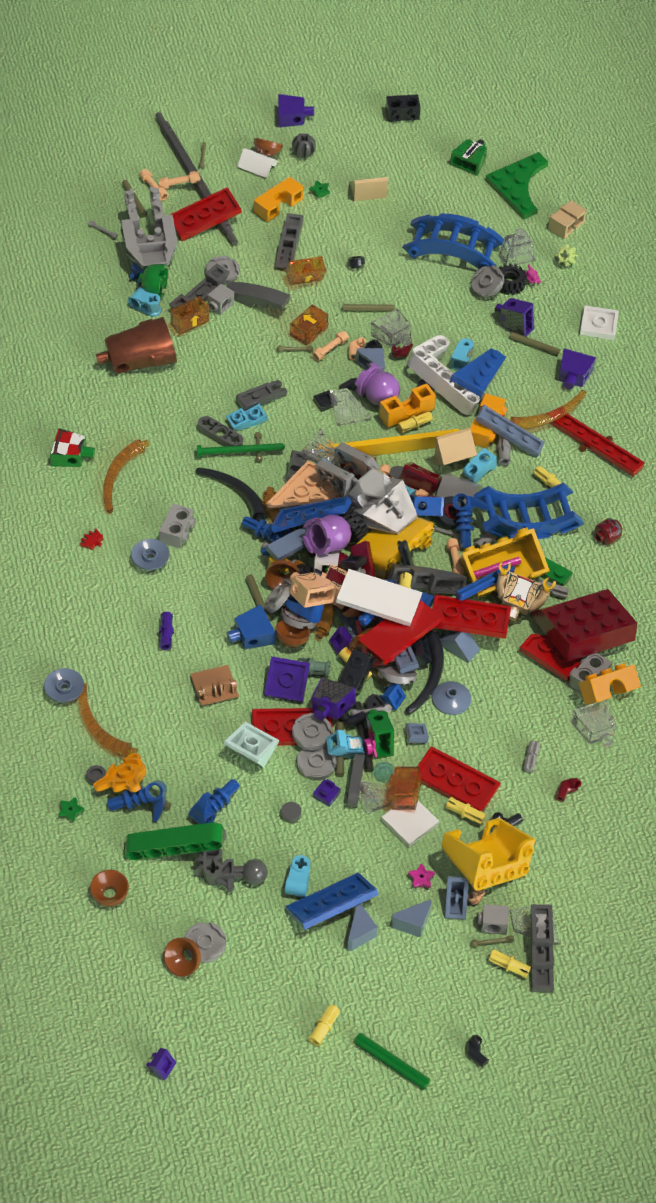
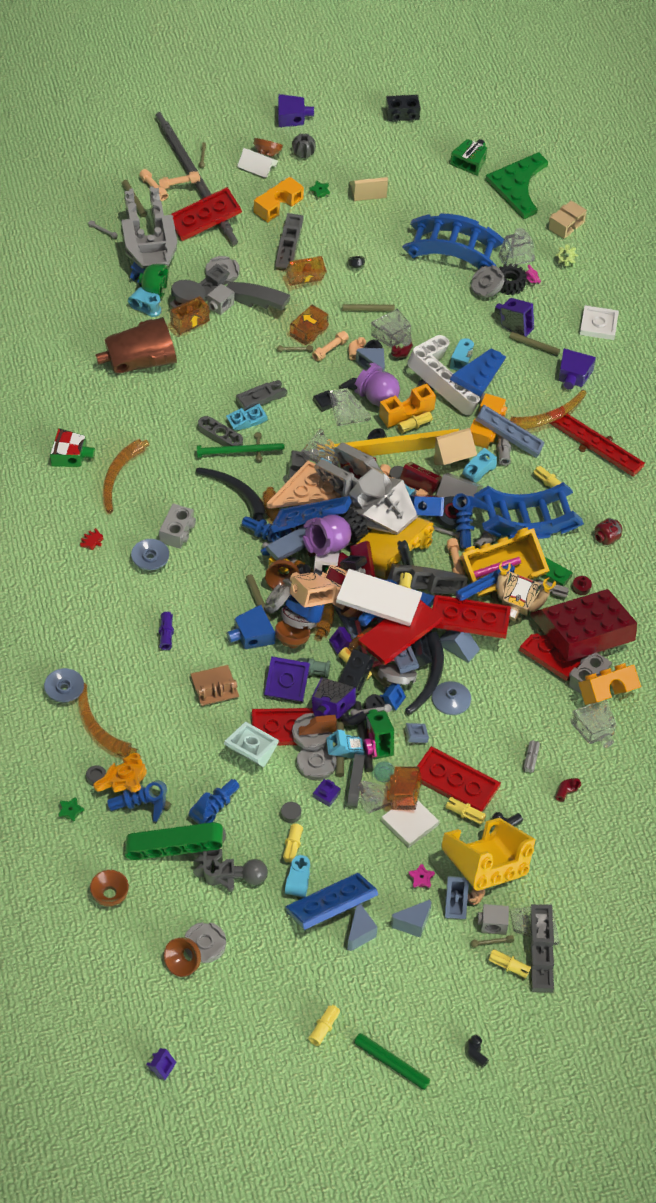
(187, 290): none -> dark grey tile
(292, 842): none -> light yellow axle
(318, 725): none -> dark orange tile
(377, 433): none -> black tile
(581, 585): none -> dark red tile

